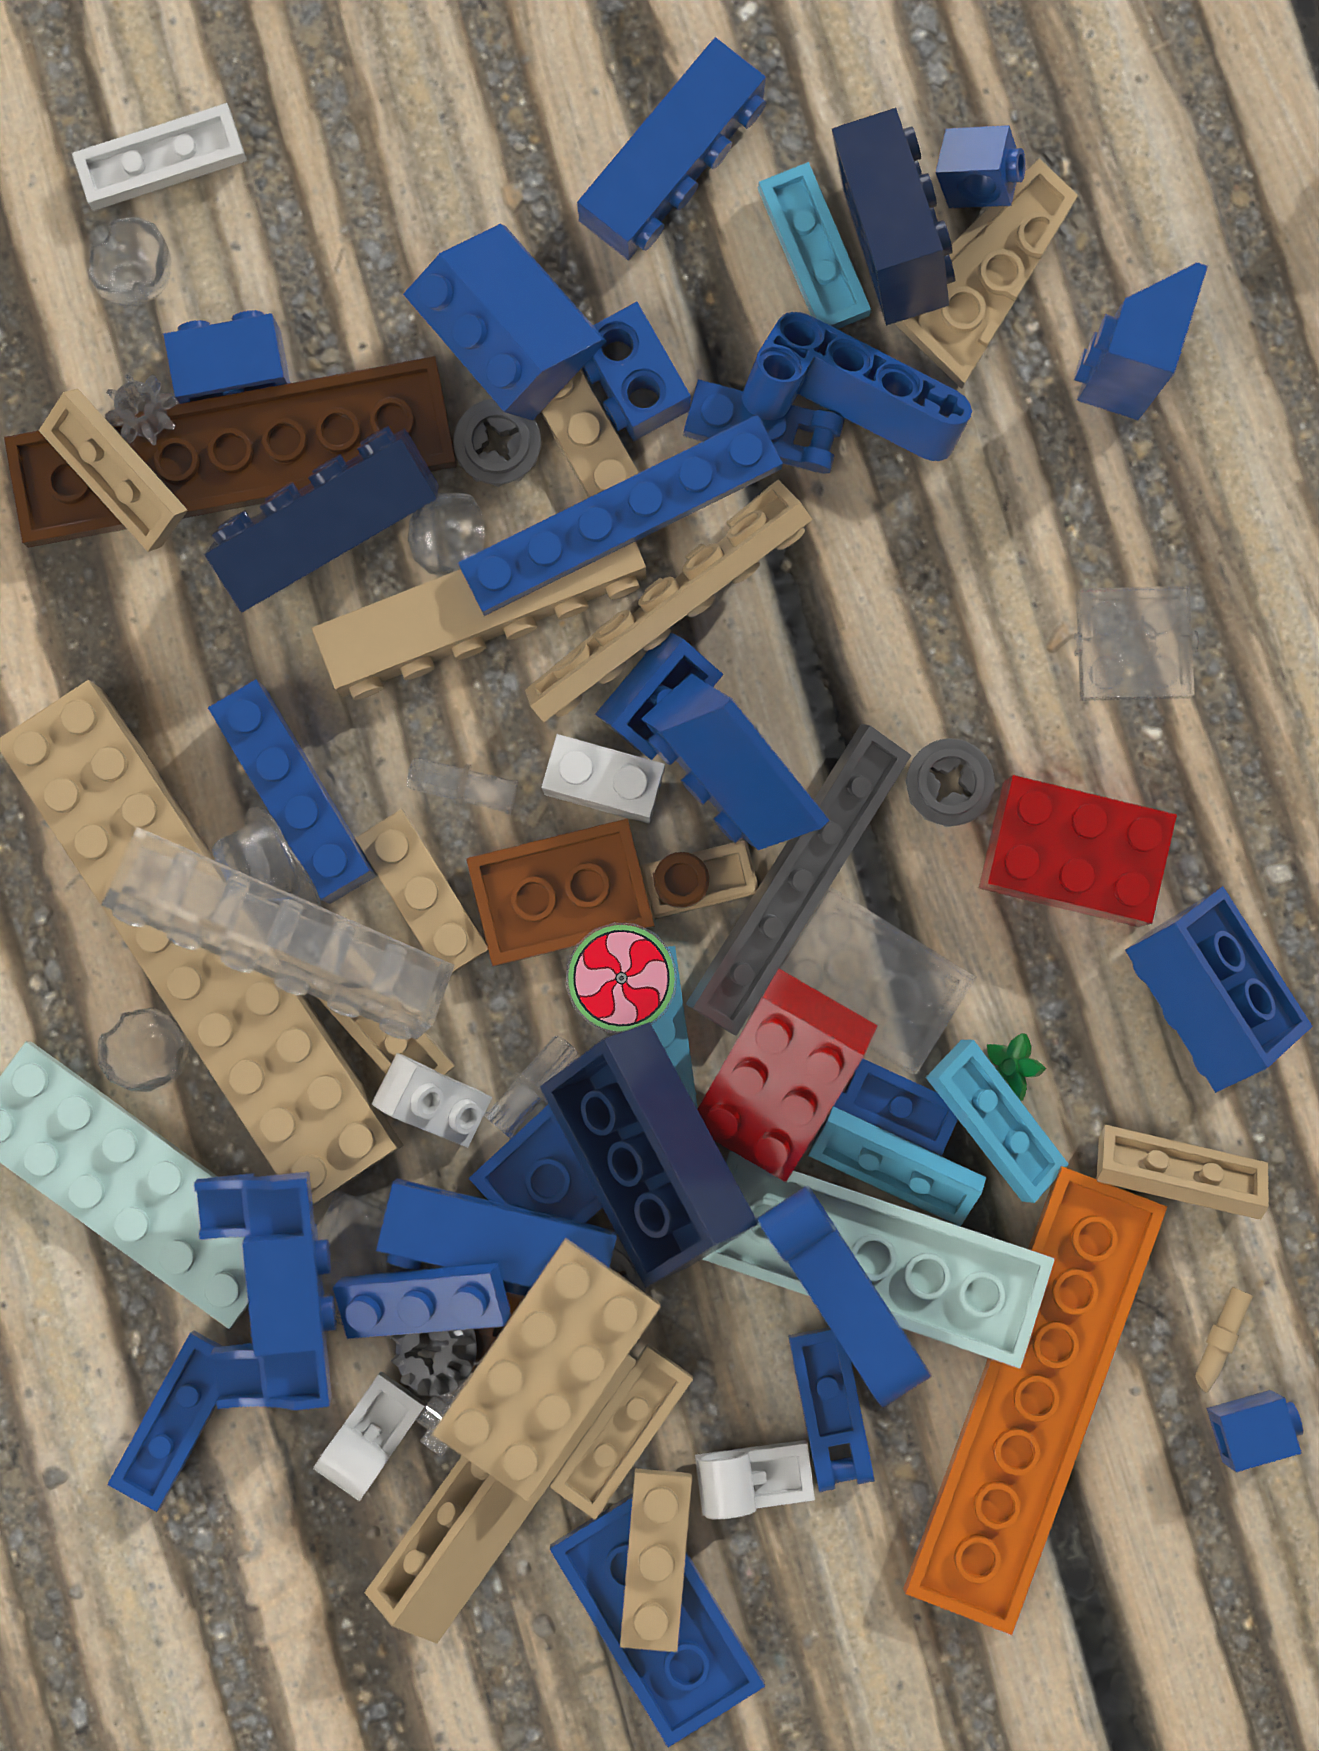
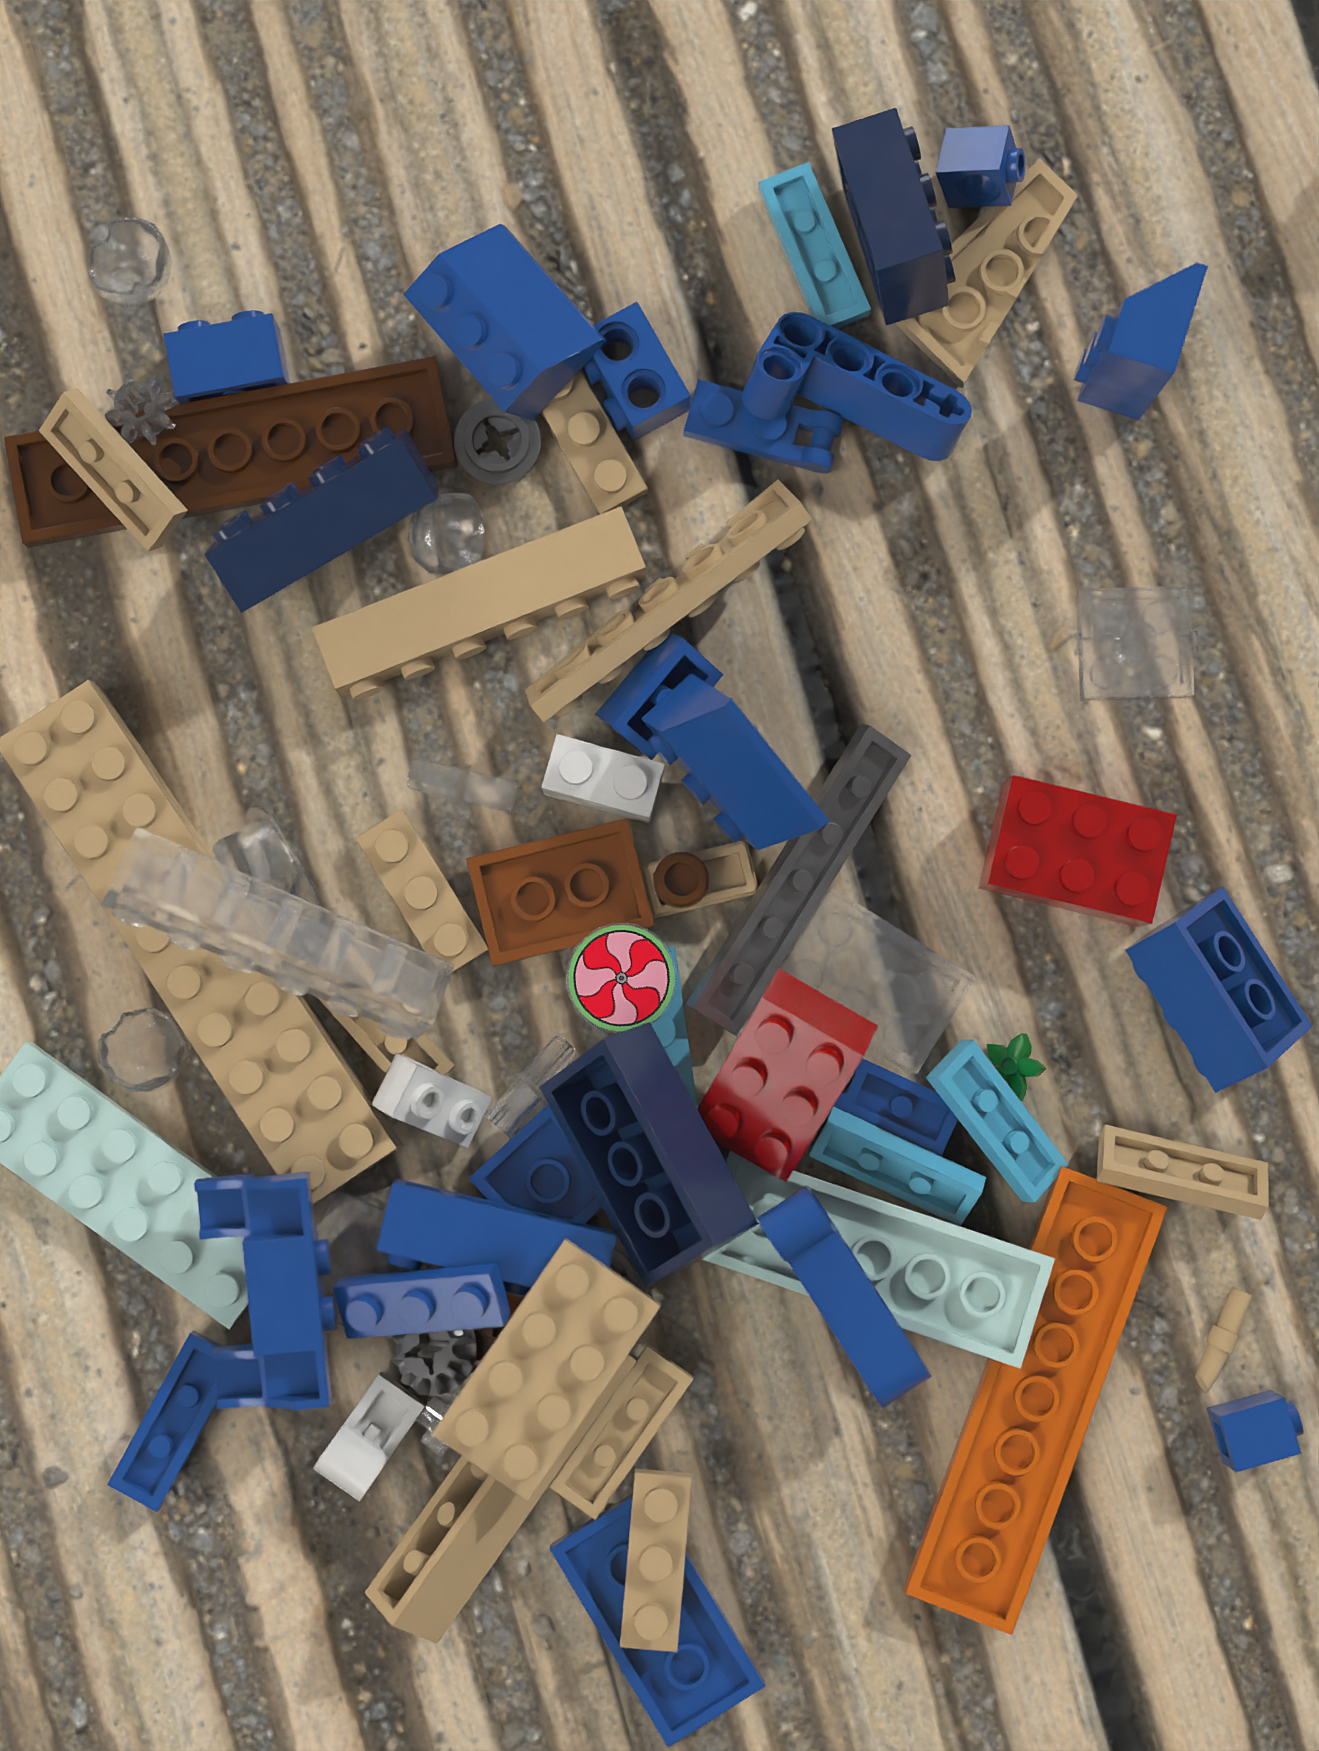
(159, 157): white plate -> none
(292, 791): blue brick -> none
(620, 515): blue plate -> none
(672, 150): blue brick -> none
(752, 1478): white plate -> none
(830, 1408): blue plate -> none
(975, 778): flat silver gear -> none

